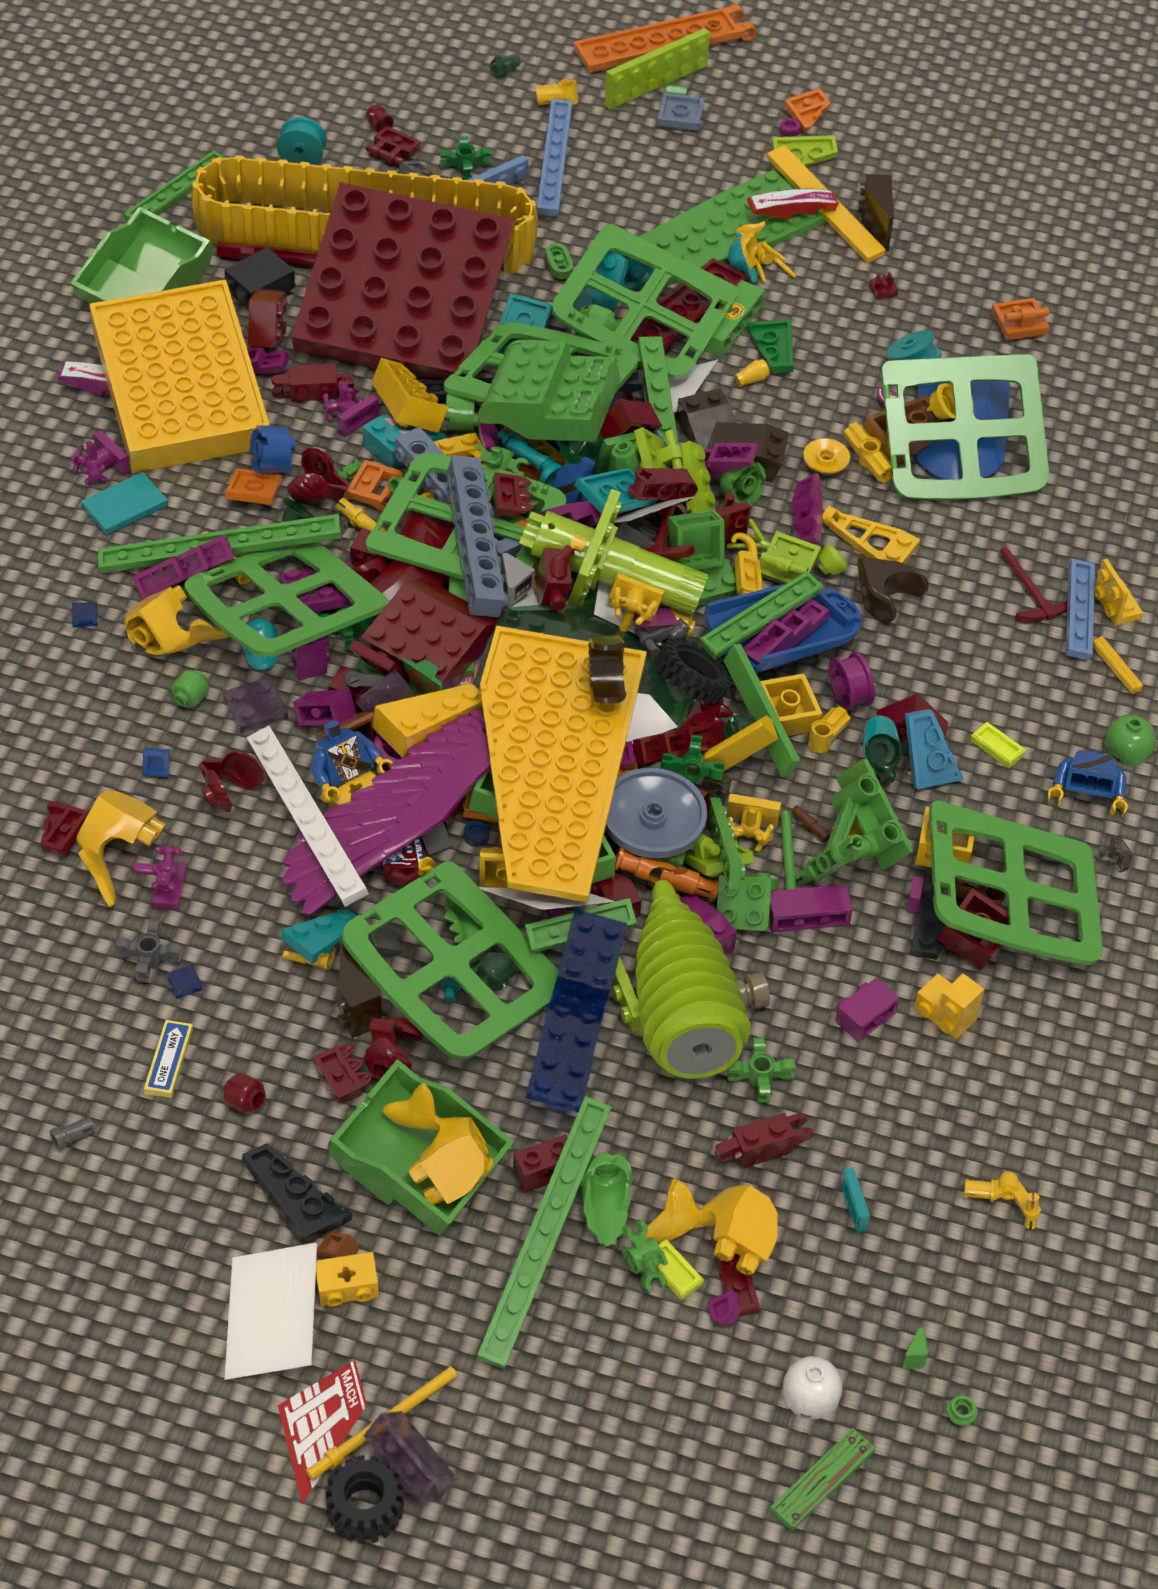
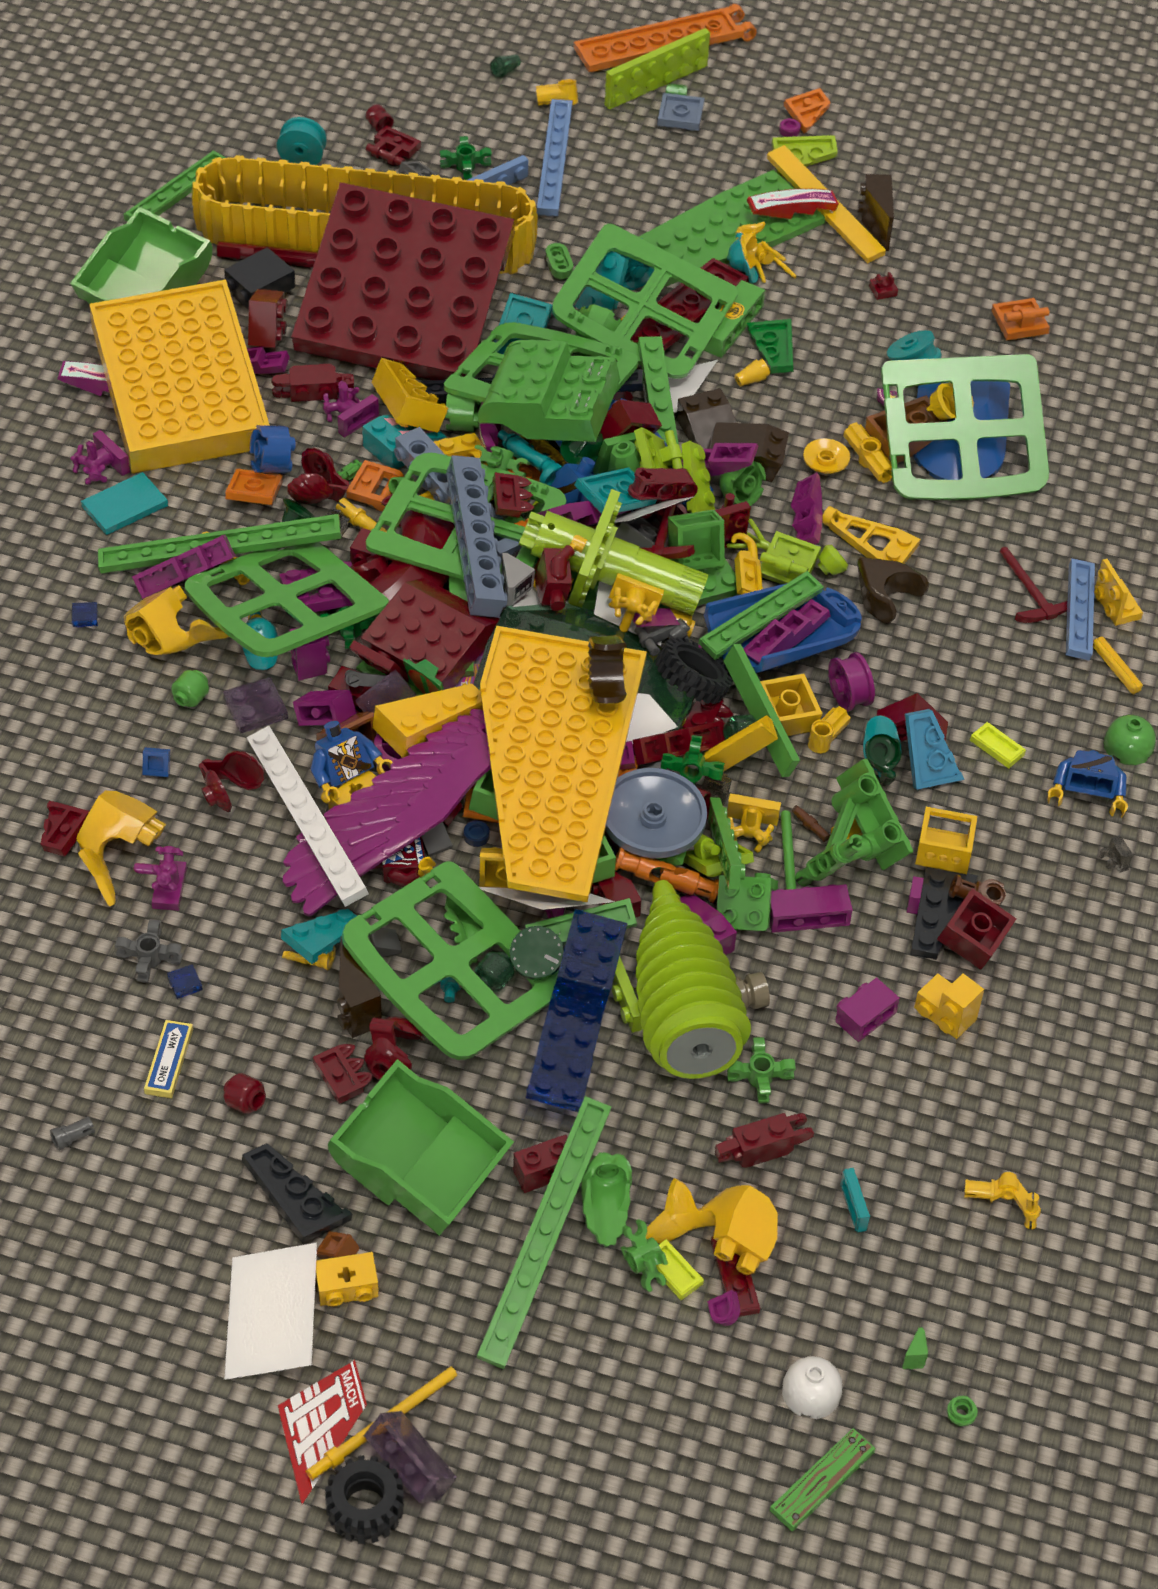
(456, 1156): yellow hips -> none
(536, 952): none -> dark green tile
(1015, 883): bright green window -> none

